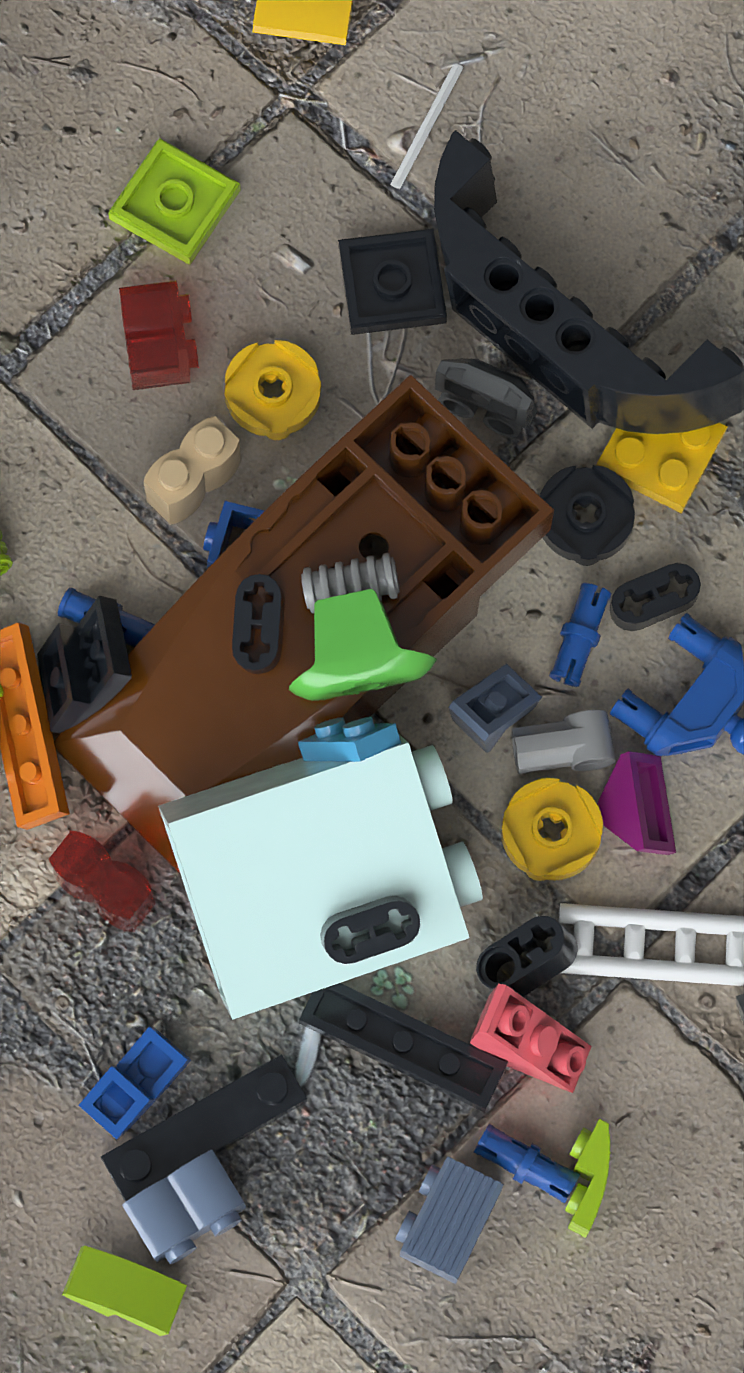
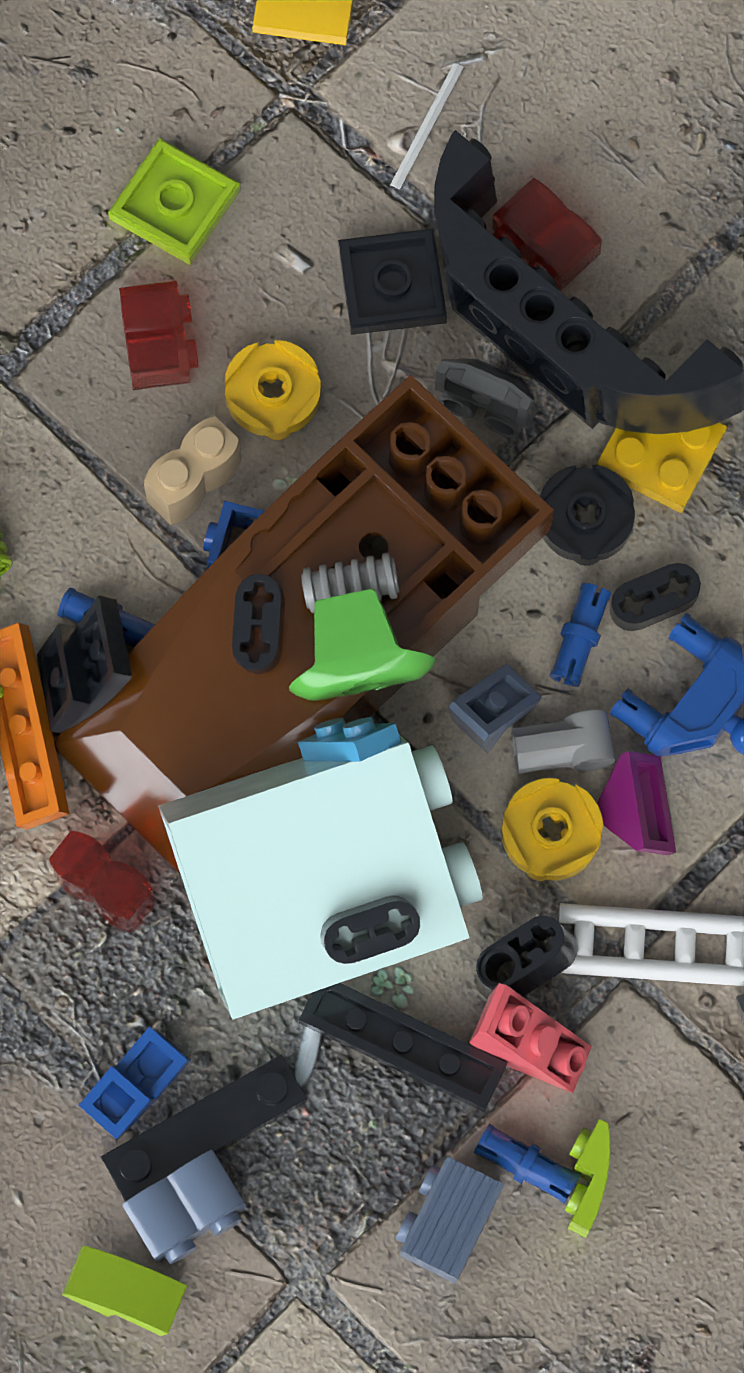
(547, 232): none -> clear red brick

